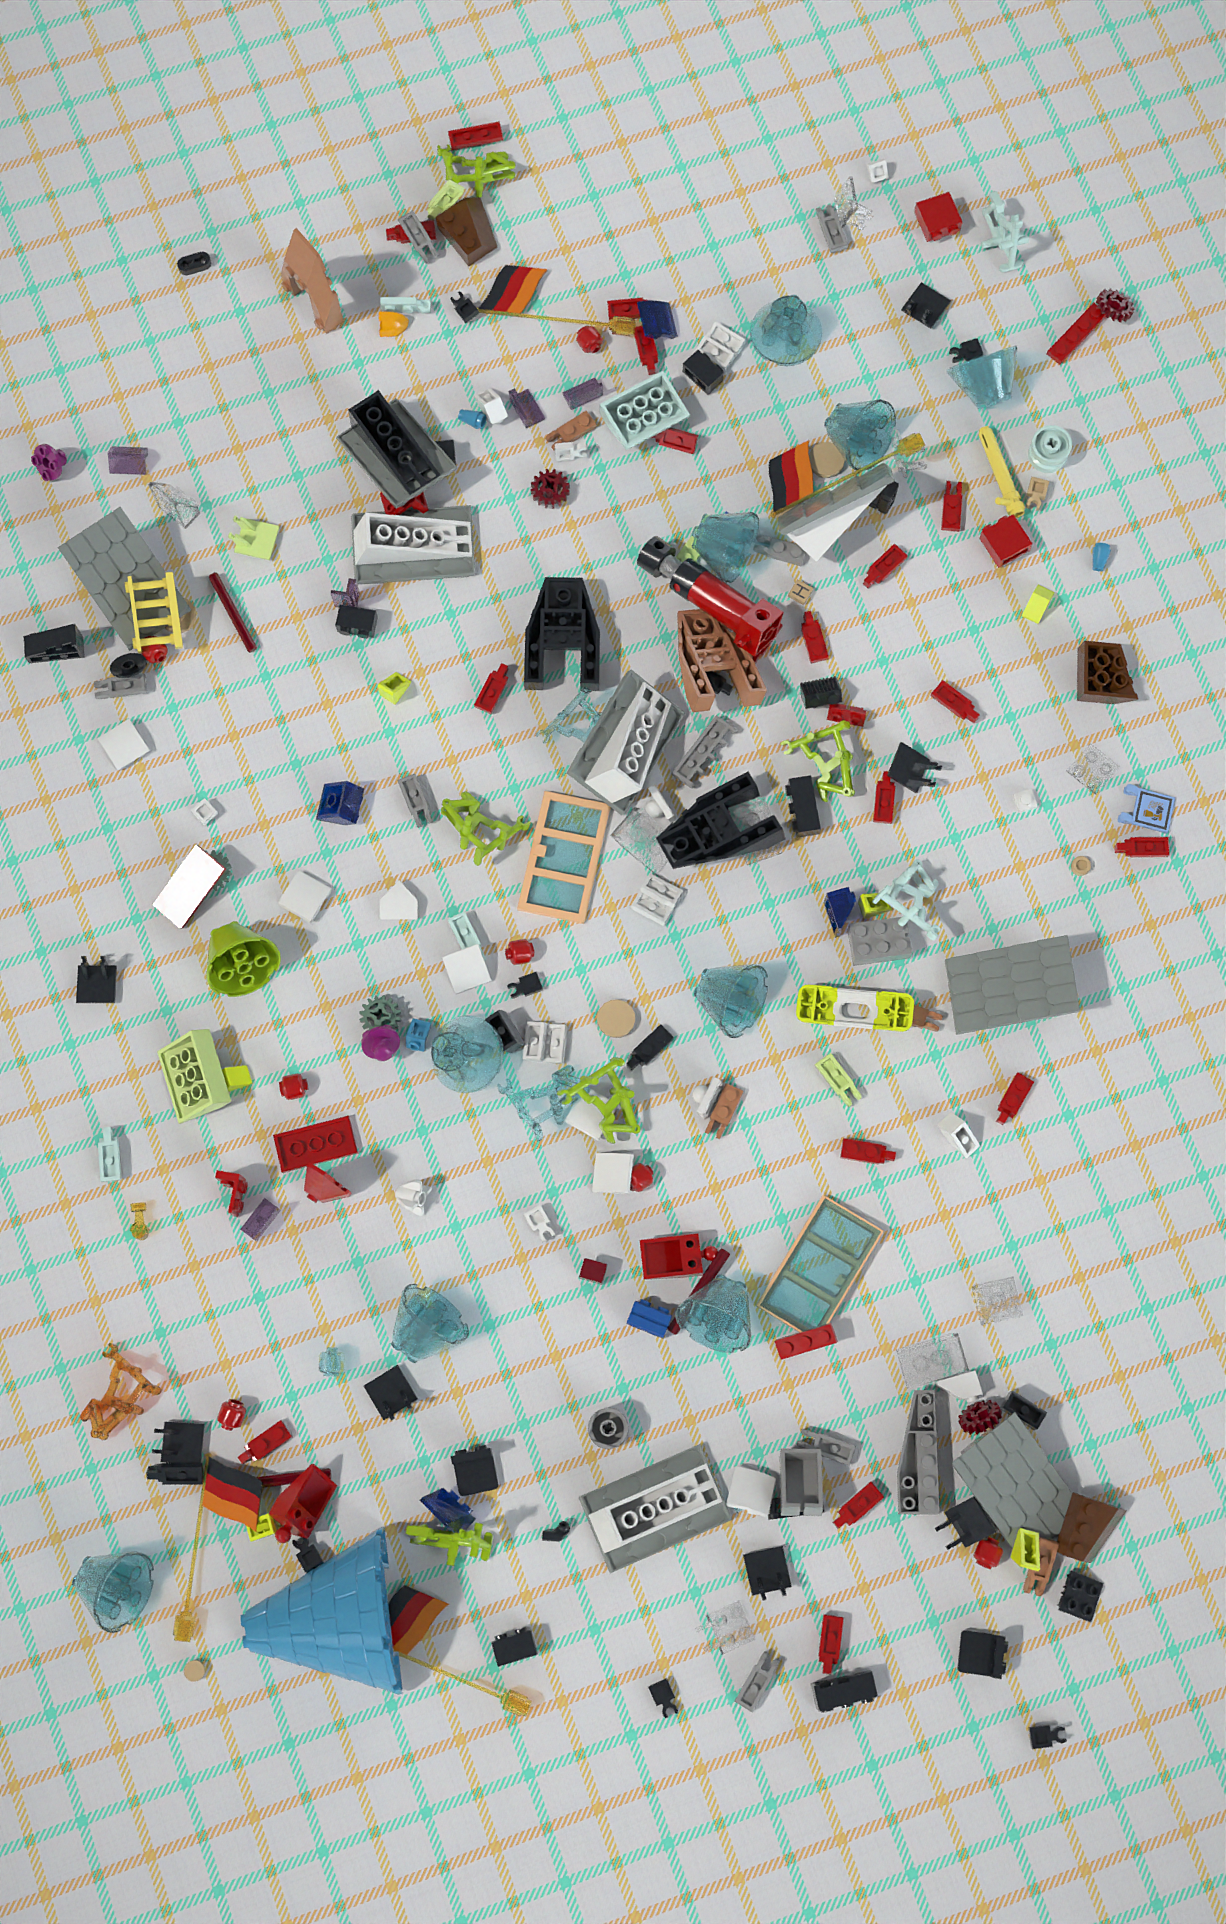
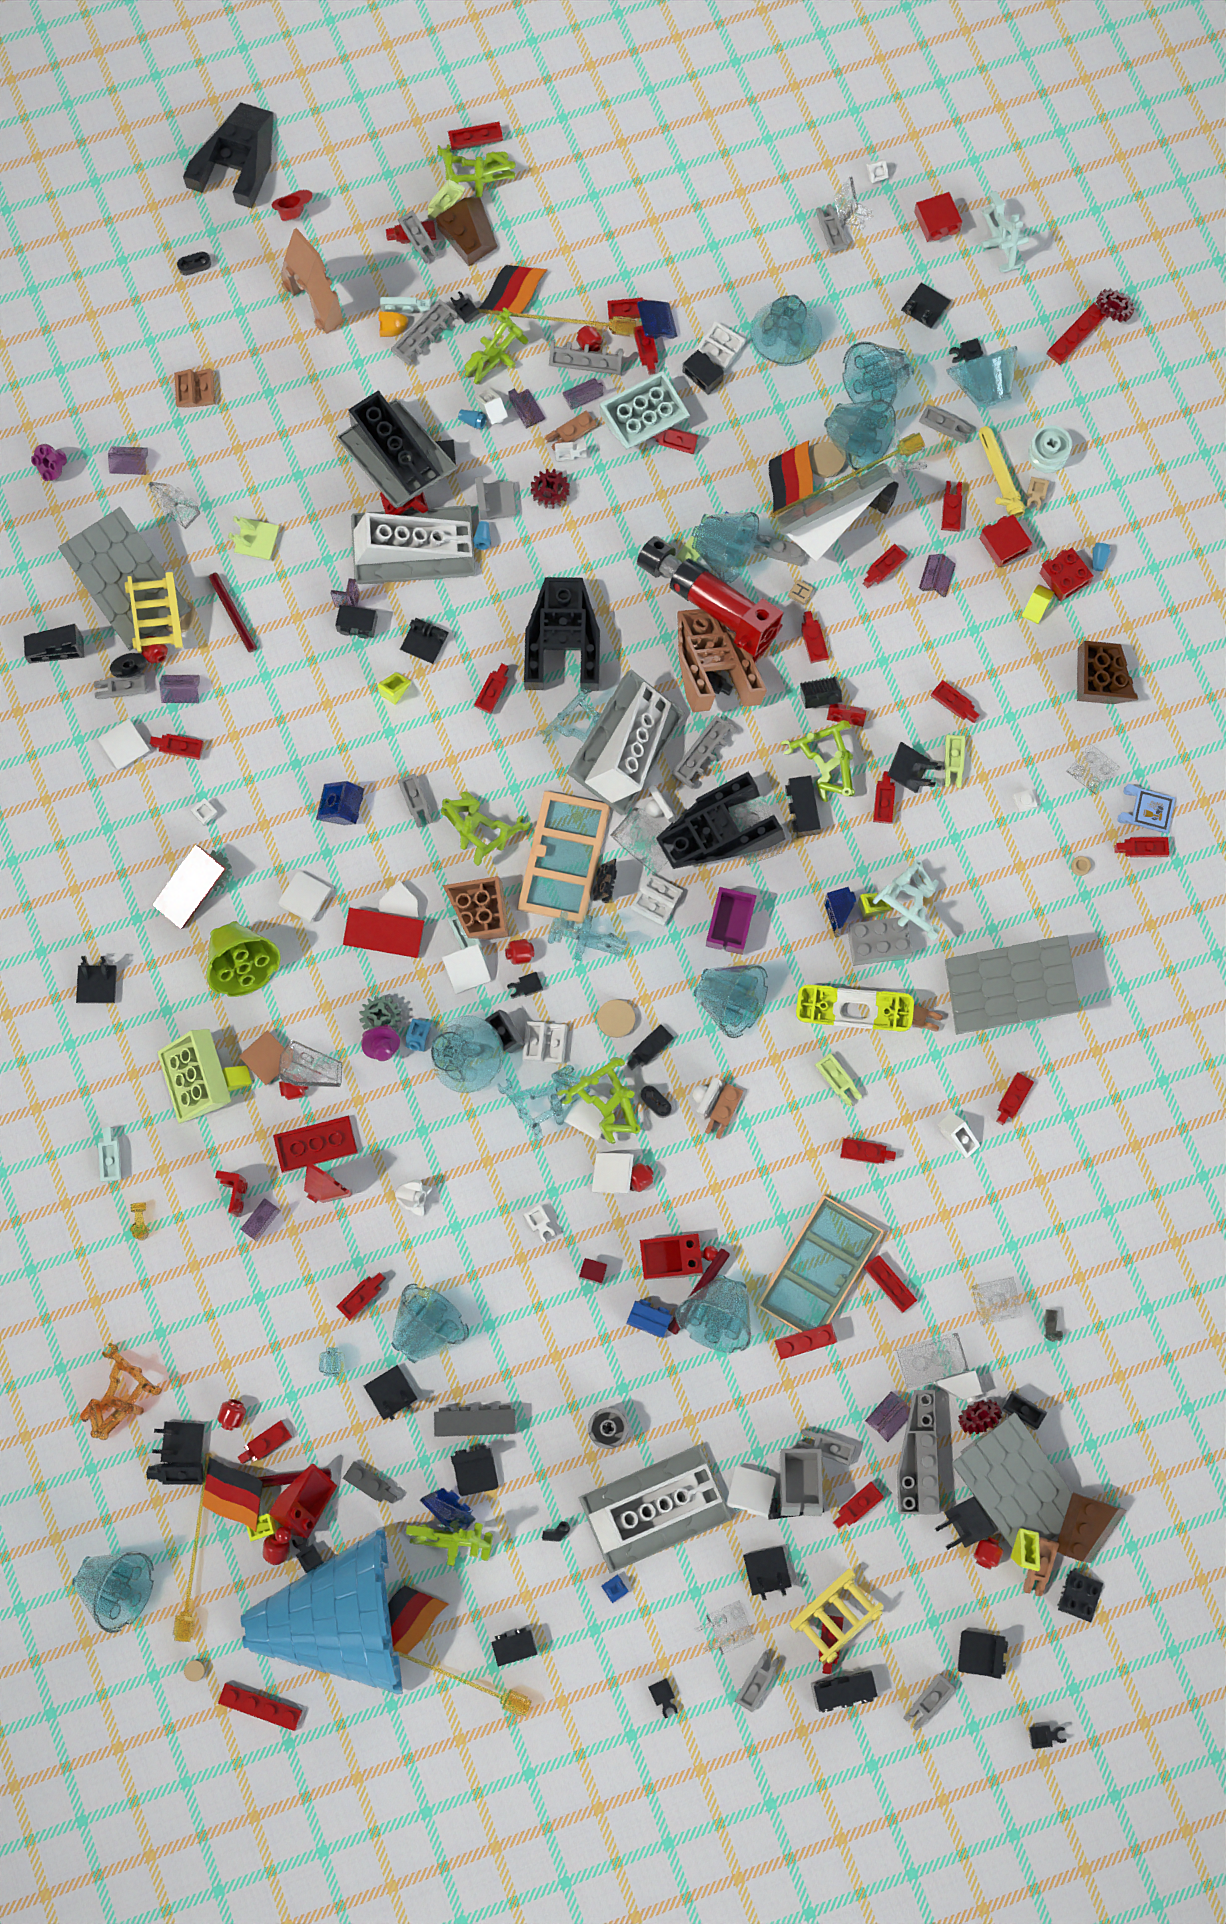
(178, 746): none -> red hinge
(179, 688): none -> clear purple panel
(194, 388): none -> nougat slope
(238, 143): none -> black wedge
(260, 1706): none -> red plate
(263, 1057): none -> nougat slope
(275, 1552): none -> red head
(292, 204): none -> red piece
(308, 1067): none -> clear slope
(360, 1296): none -> red hinge
(369, 1483): none -> dark grey hinge
(383, 932): none -> red tile
(423, 331): none -> light grey hinge
(424, 640): none -> black hinge
(474, 1422): none -> dark grey brick
(480, 907): none -> nougat wedge
(482, 536): none -> dark azure cone
(495, 353): none -> lime piece
(495, 499): none -> light grey bracket
(585, 359): none -> light grey hinge
(586, 938): none -> clear light blue piece
(606, 875): none -> black hinge
(614, 1588): none -> blue tile
(652, 1104): none -> black beam
(731, 920): none -> magenta piece
(817, 1609): none -> light yellow fence
(875, 372): none -> clear light blue cone
(889, 1416): none -> clear purple panel
(890, 1283): none -> red plate
(930, 1700): none -> light grey hinge
(937, 574): none -> clear purple panel
(944, 423): none -> light grey hinge
(954, 758): none -> yellowish green hinge
(1050, 1323): none -> clear smoke arm
(1066, 574): none -> red brick

